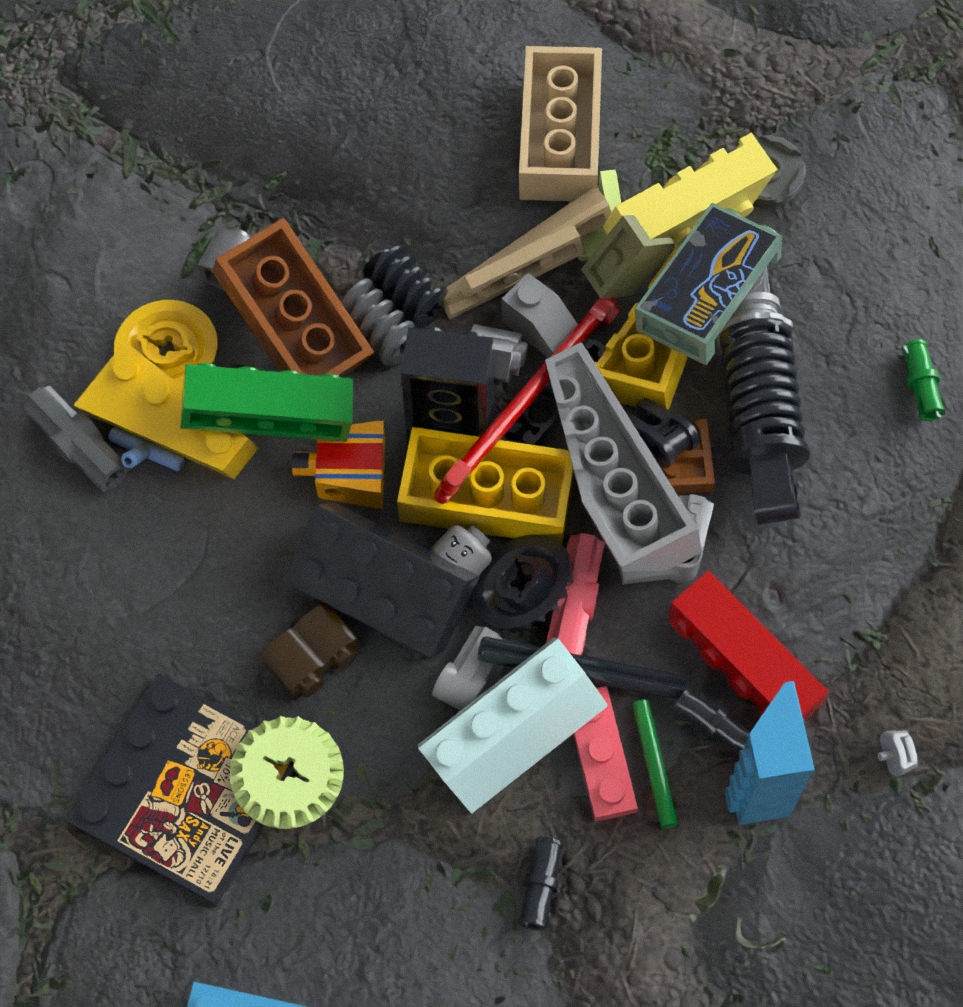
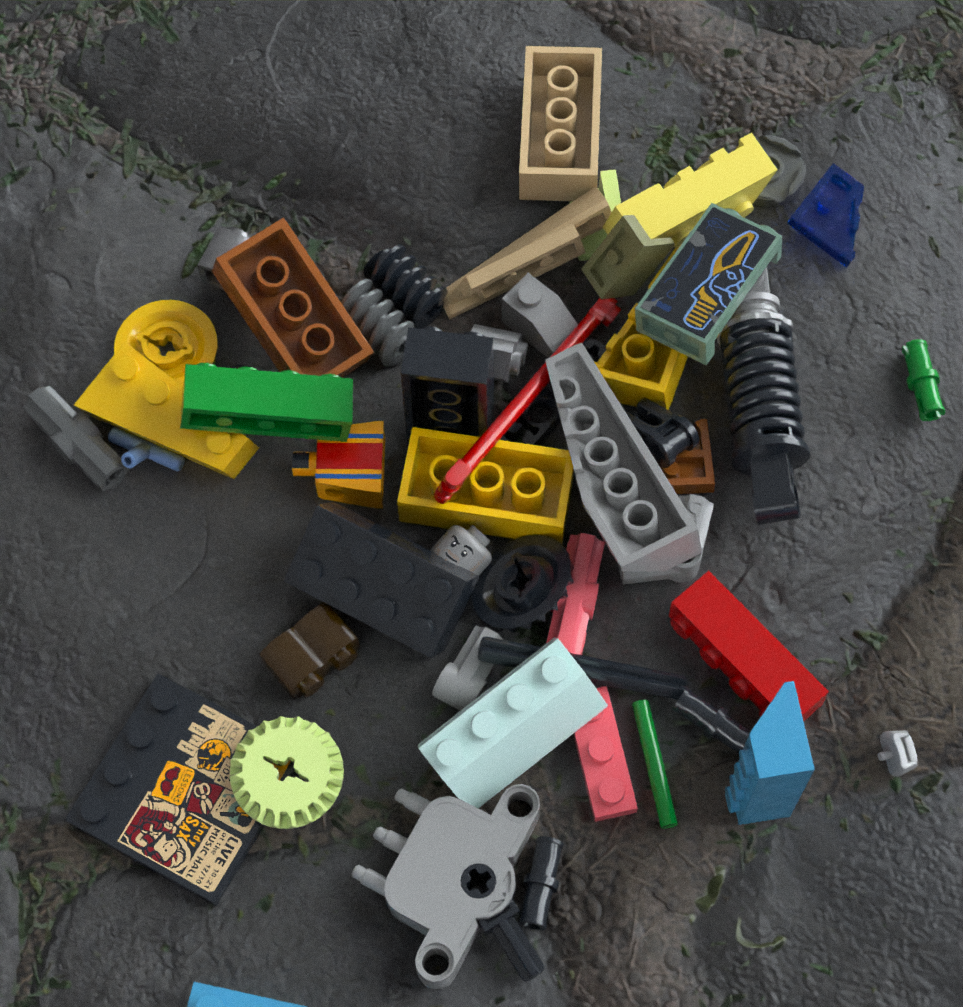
(435, 872): none -> light grey piece
(831, 214): none -> clear blue wing

